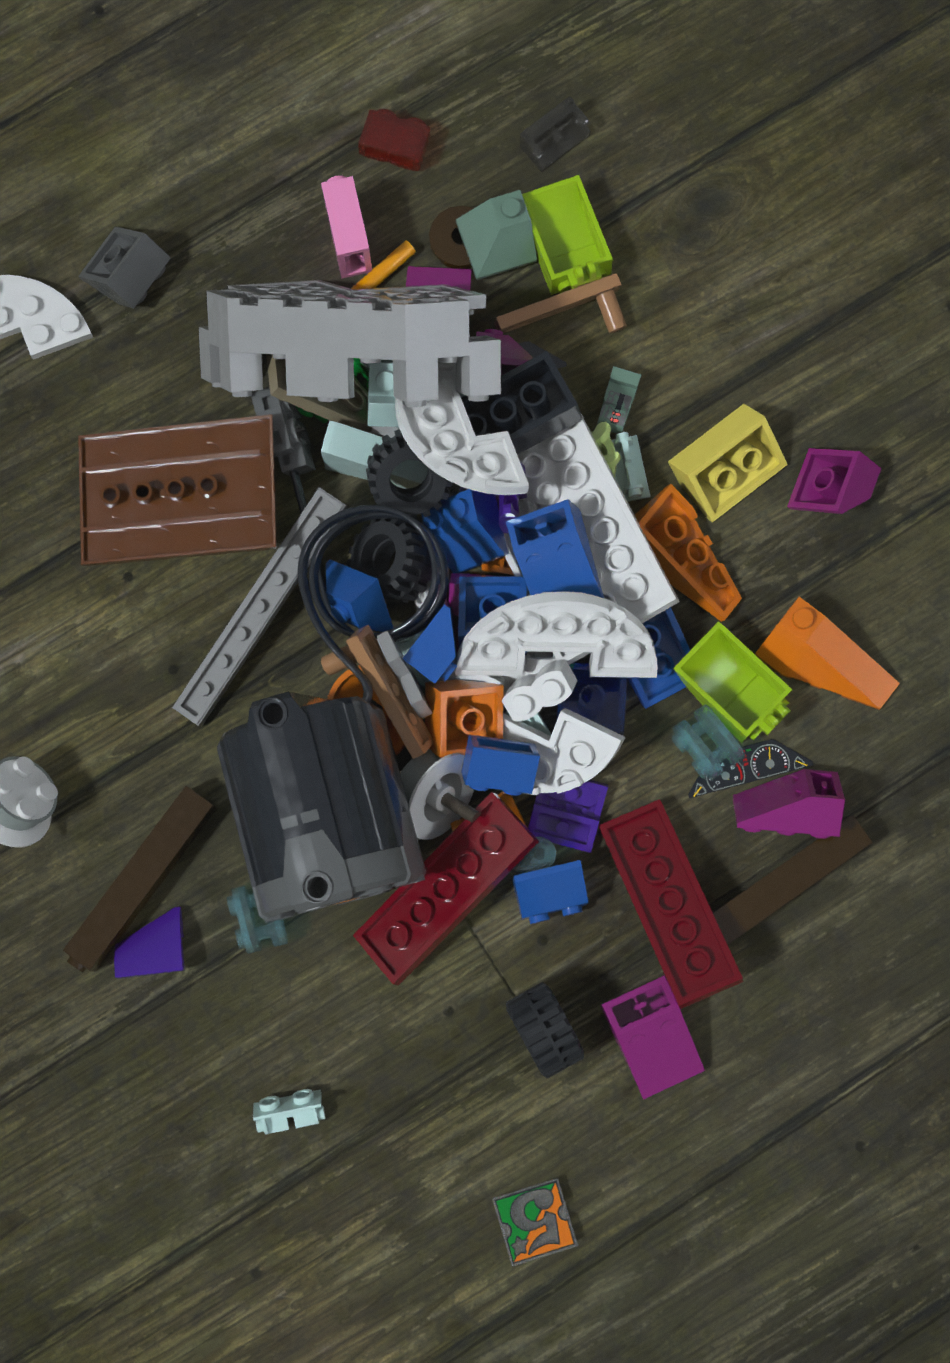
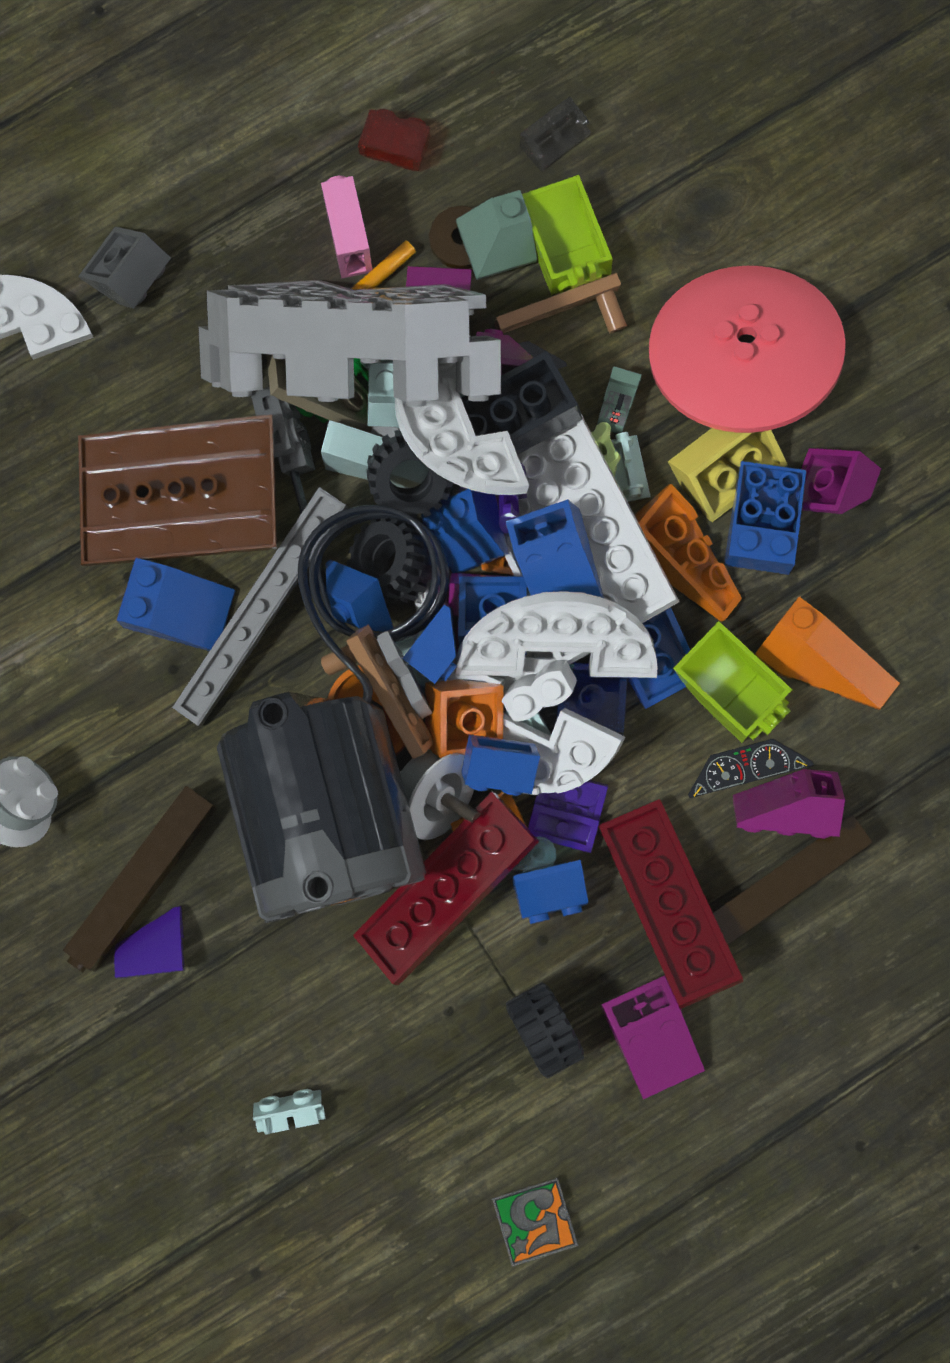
(174, 605): none -> blue slope
(249, 935): clear light blue brick -> none
(707, 762): clear light blue brick -> none
(739, 383): none -> coral dish
(765, 518): none -> blue slope

